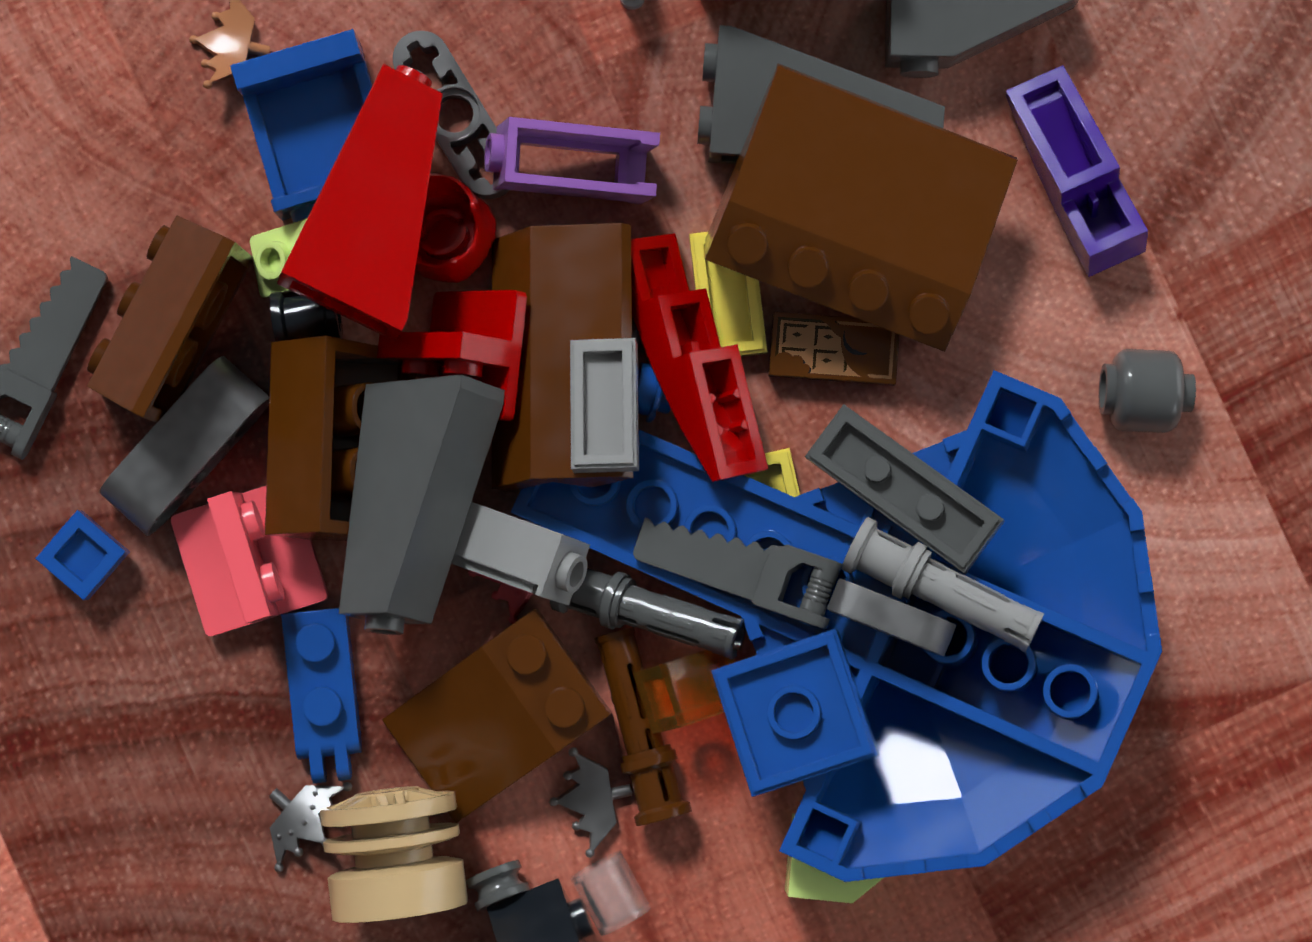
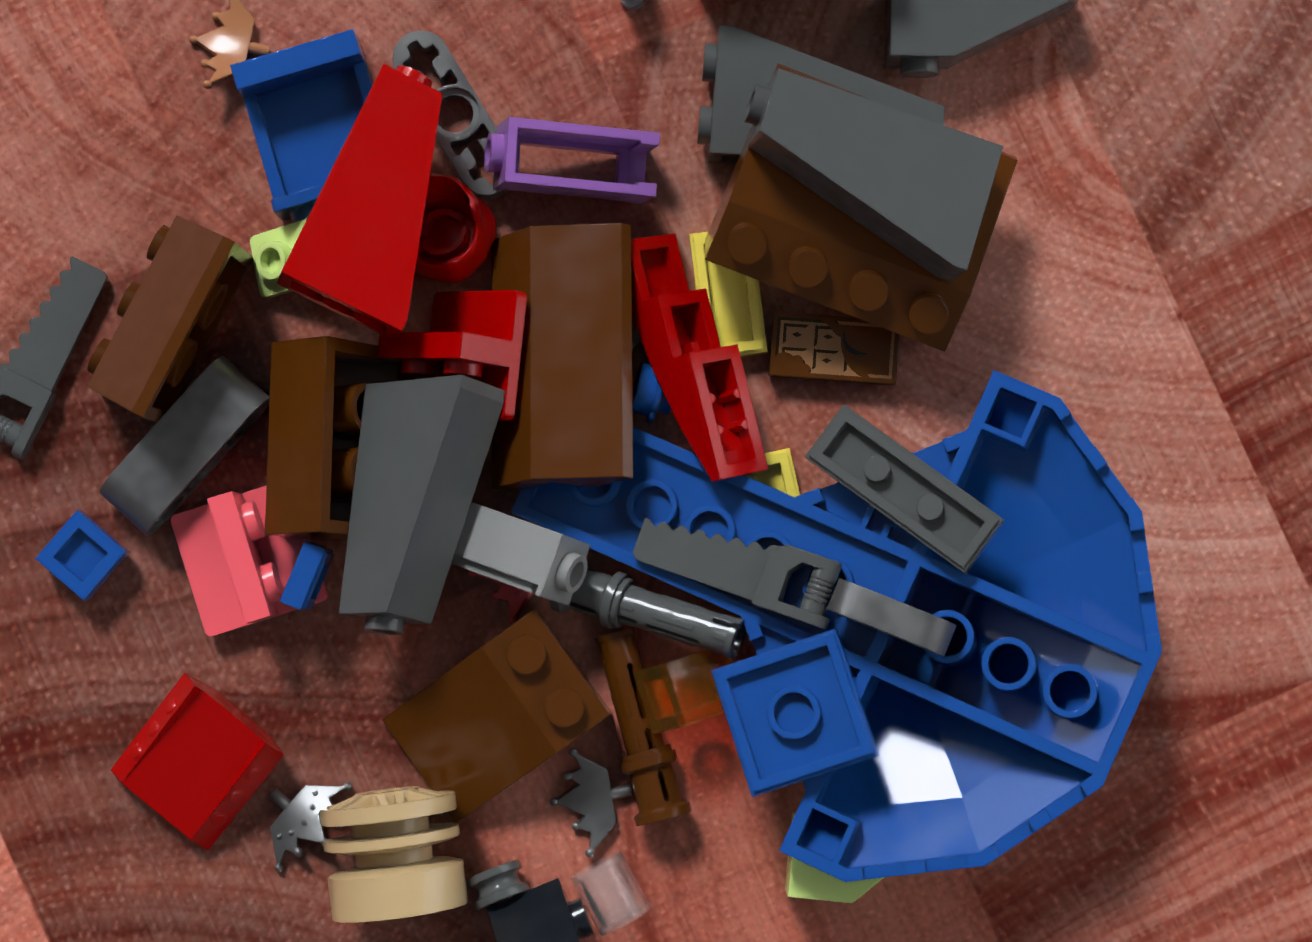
(198, 761): none -> red slope
(302, 318): black bush -> none
(307, 576): none -> blue tile
(322, 690): blue hinge -> none
(604, 405): light grey tile -> none
(881, 166): none -> dark grey slope
(914, 573): light grey pin -> none
(1077, 171): dark purple slope -> none
(1146, 390): dark grey head -> none

